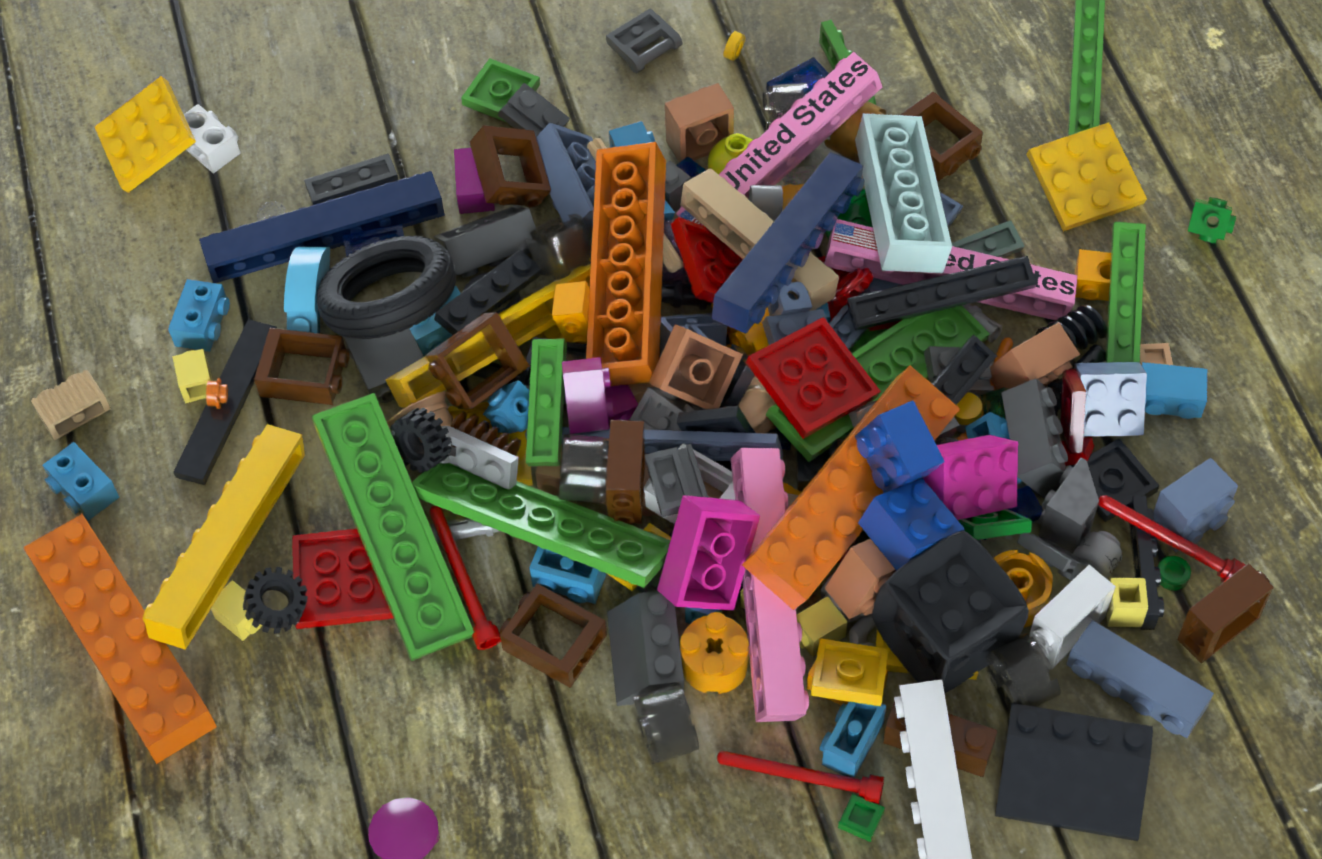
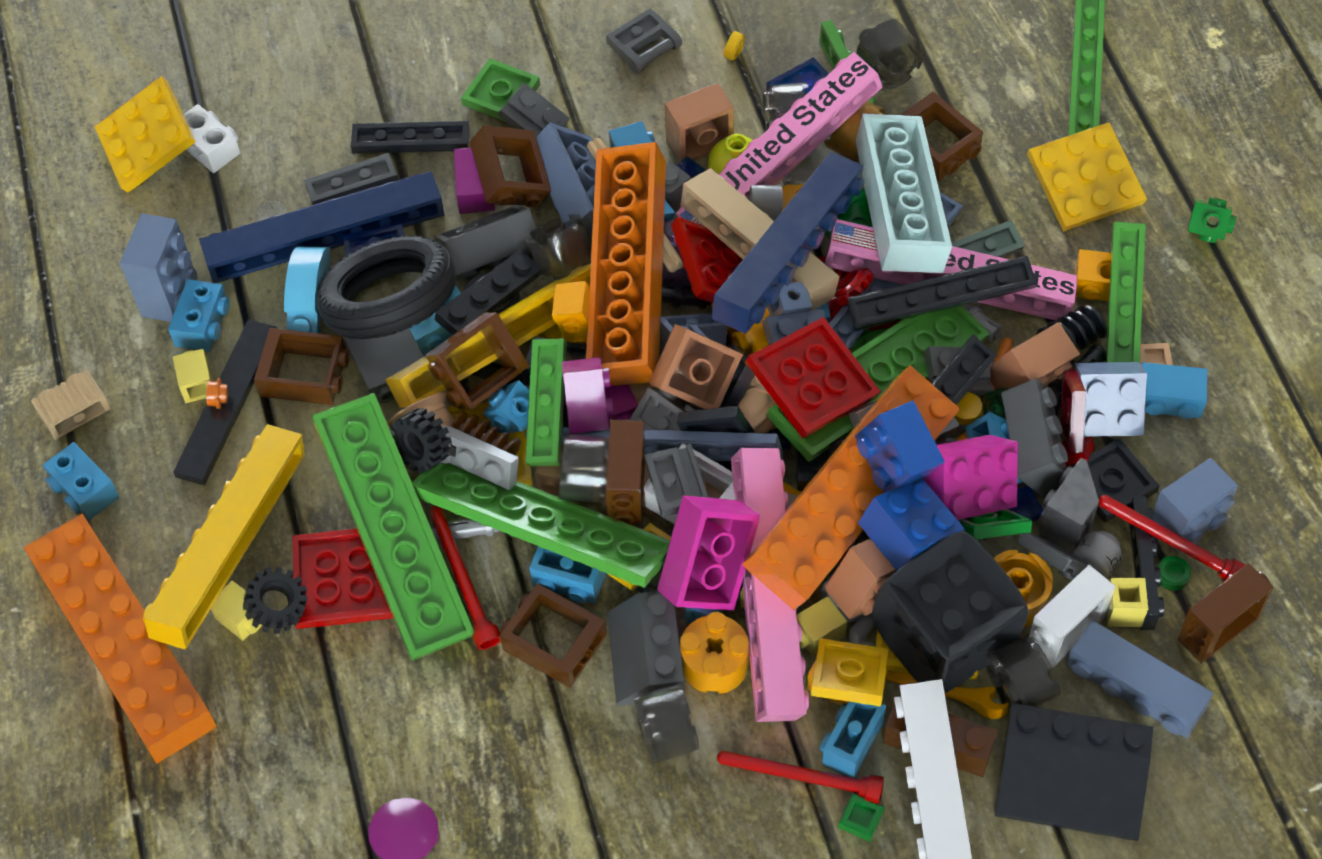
(157, 266): none -> sand blue brick
(409, 137): none -> black plate
(890, 52): none -> clear smoke brick
(976, 698): none -> light orange piece

